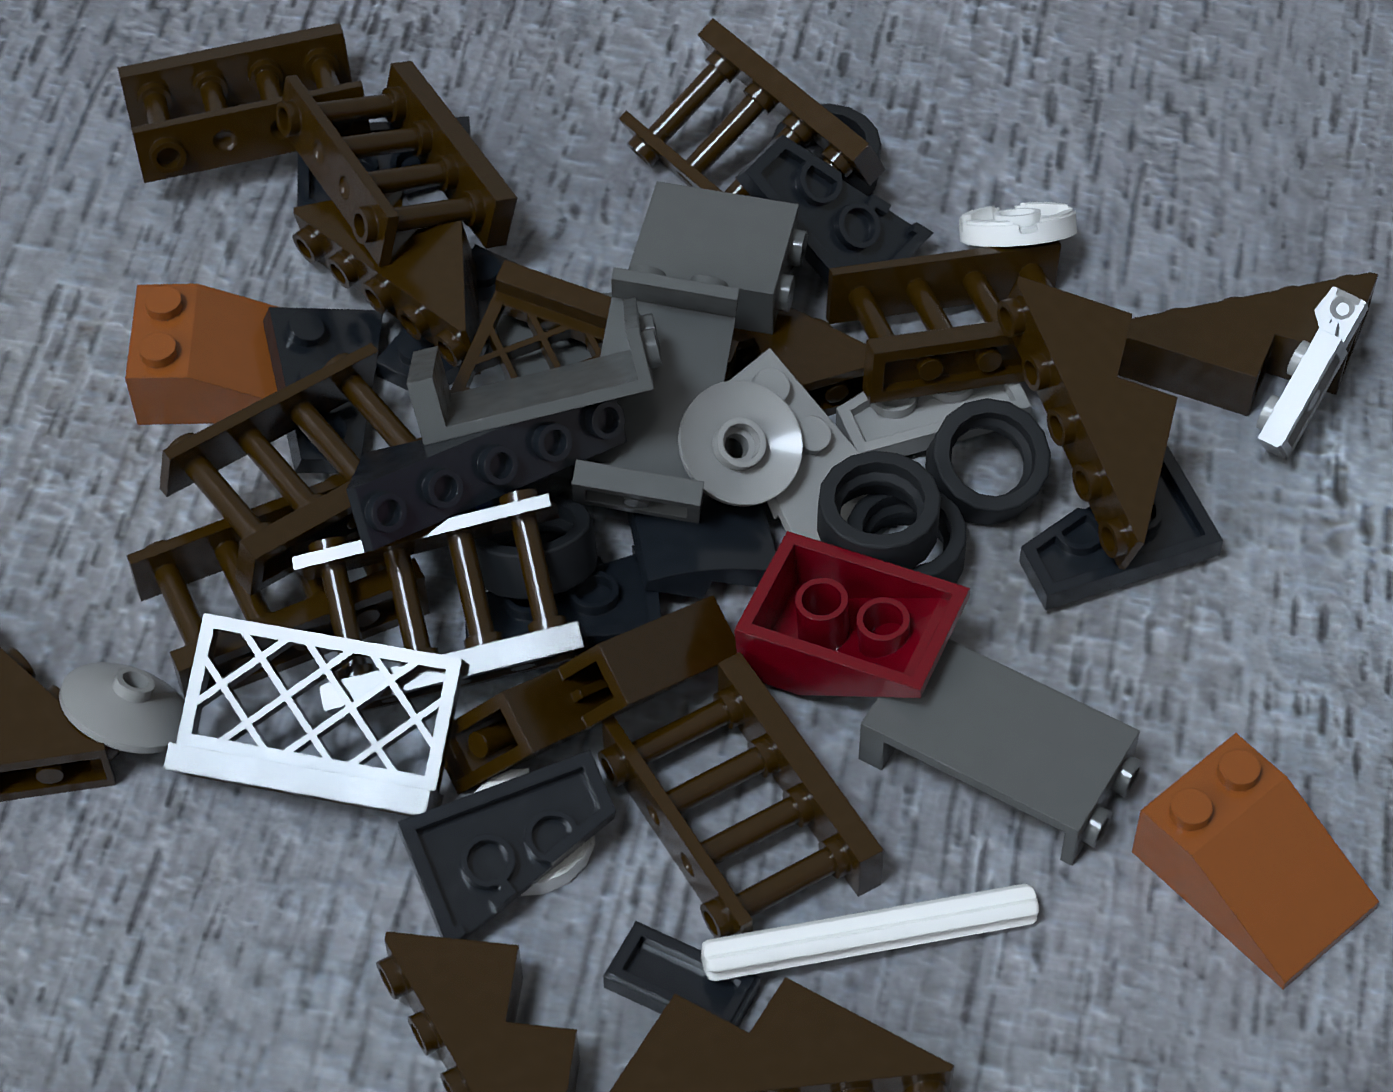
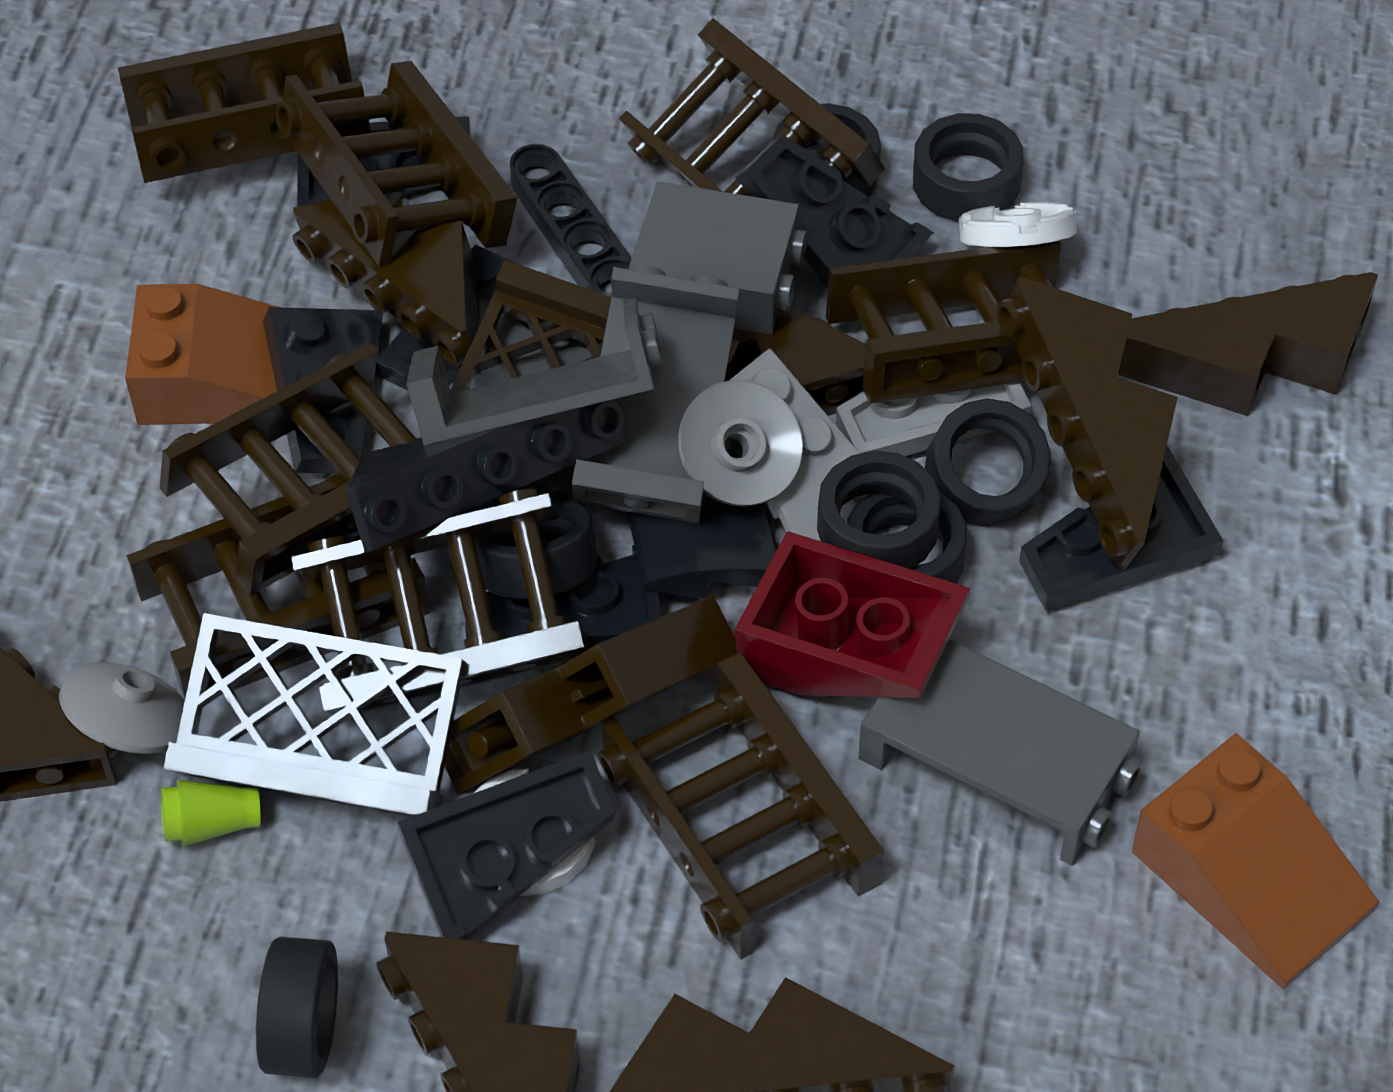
(206, 811): none -> lime cone
(297, 1007): none -> black tyre
(569, 230): none -> black beam
(657, 966): black tile -> none
(869, 932): white axle -> none
(967, 136): none -> black tyre
(1312, 372): hinge -> none

